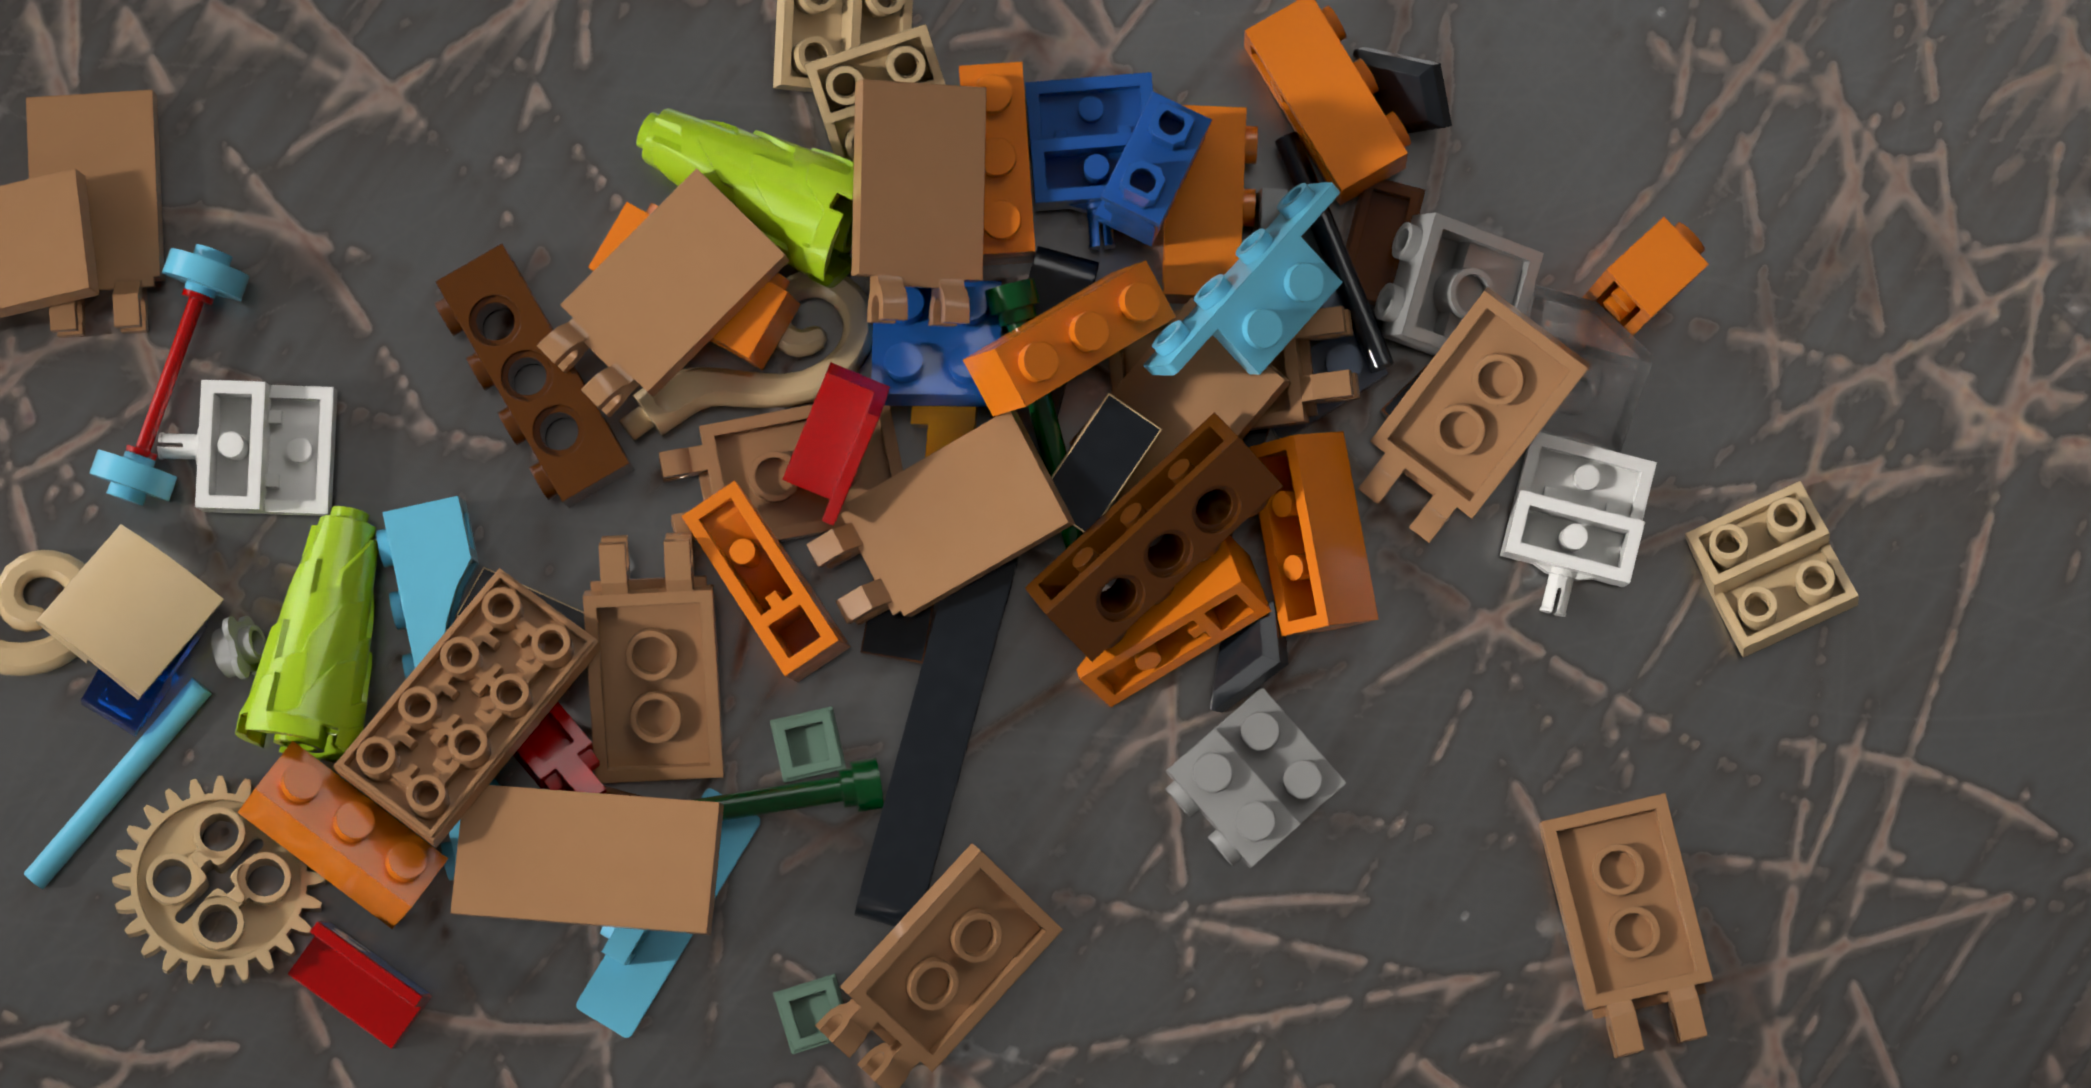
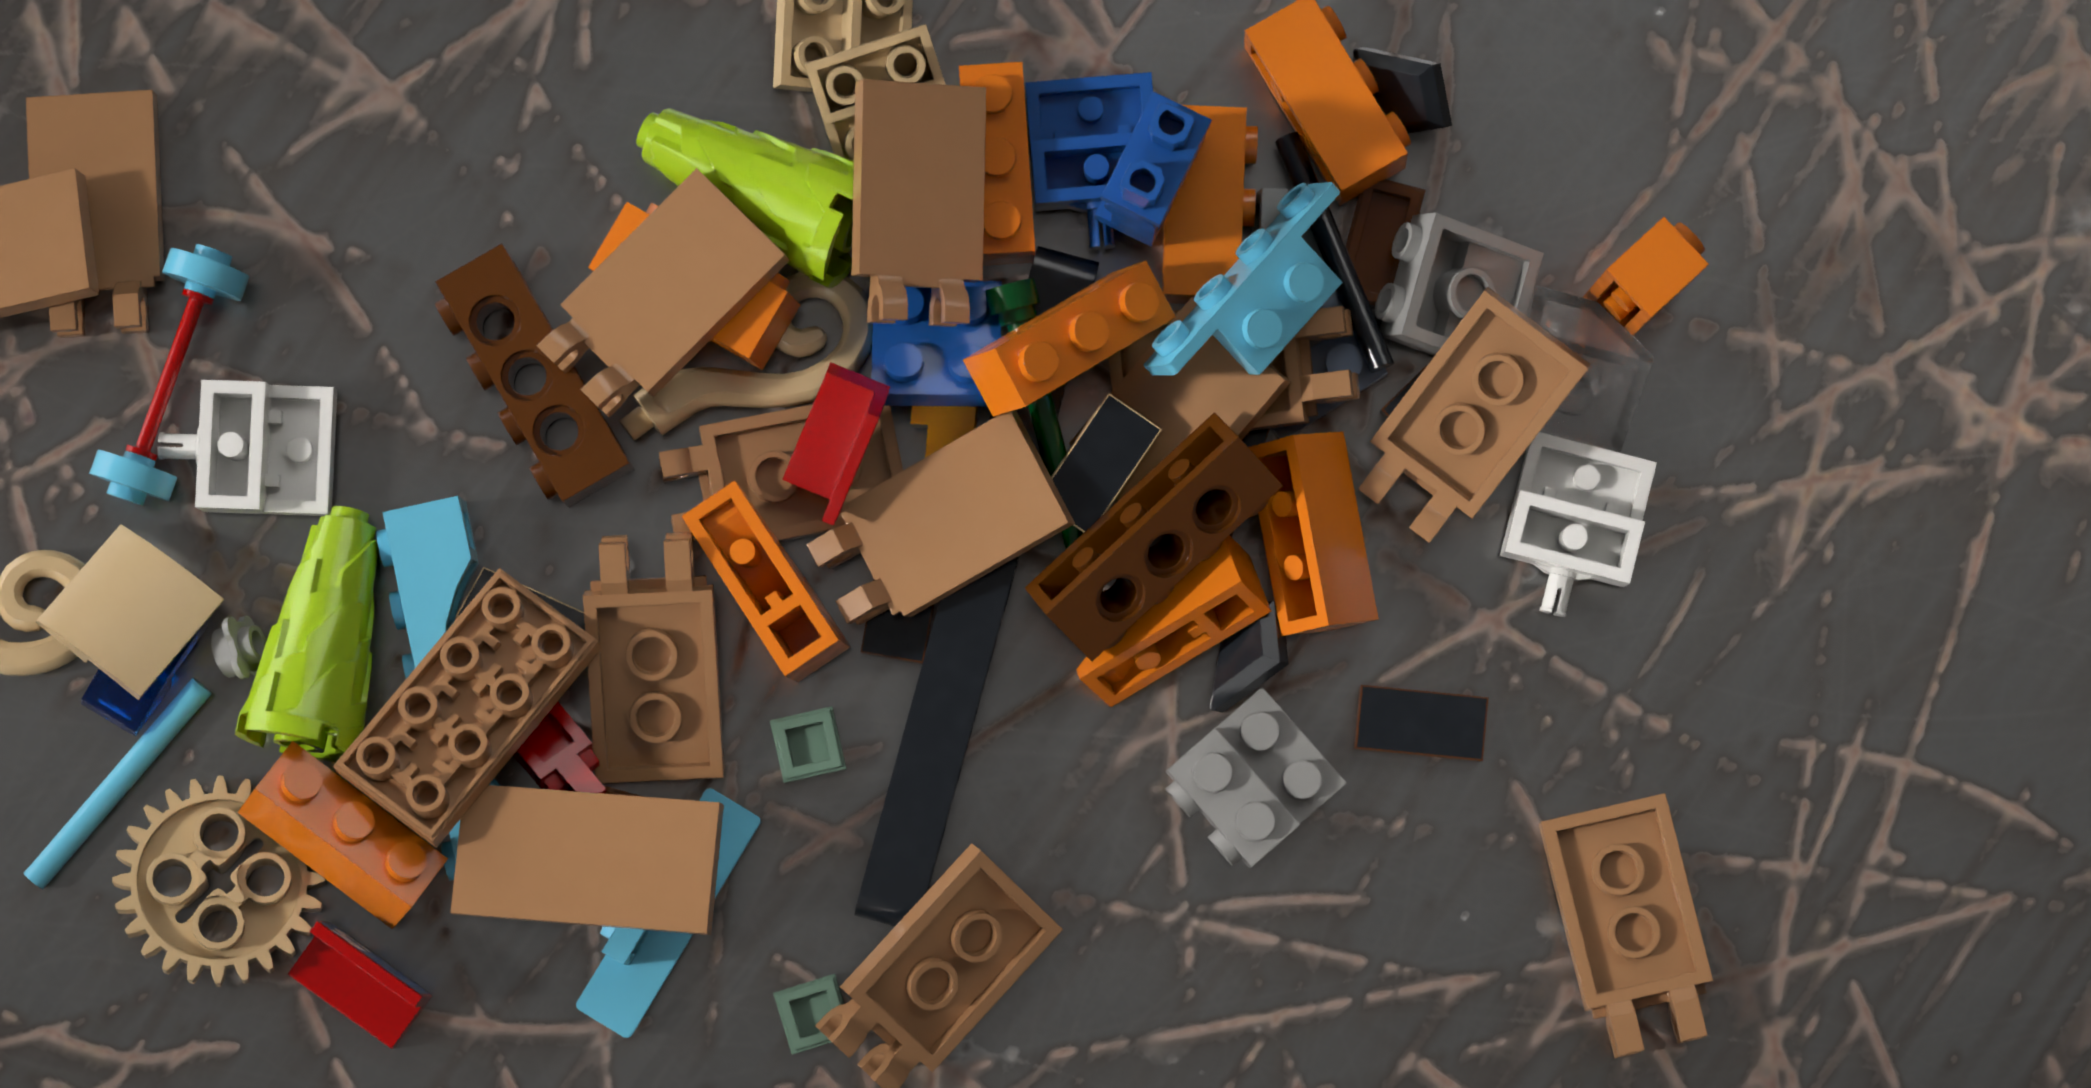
(854, 787): dark green piece -> none
(1421, 723): none -> black tile
(1771, 569): tan slope -> none

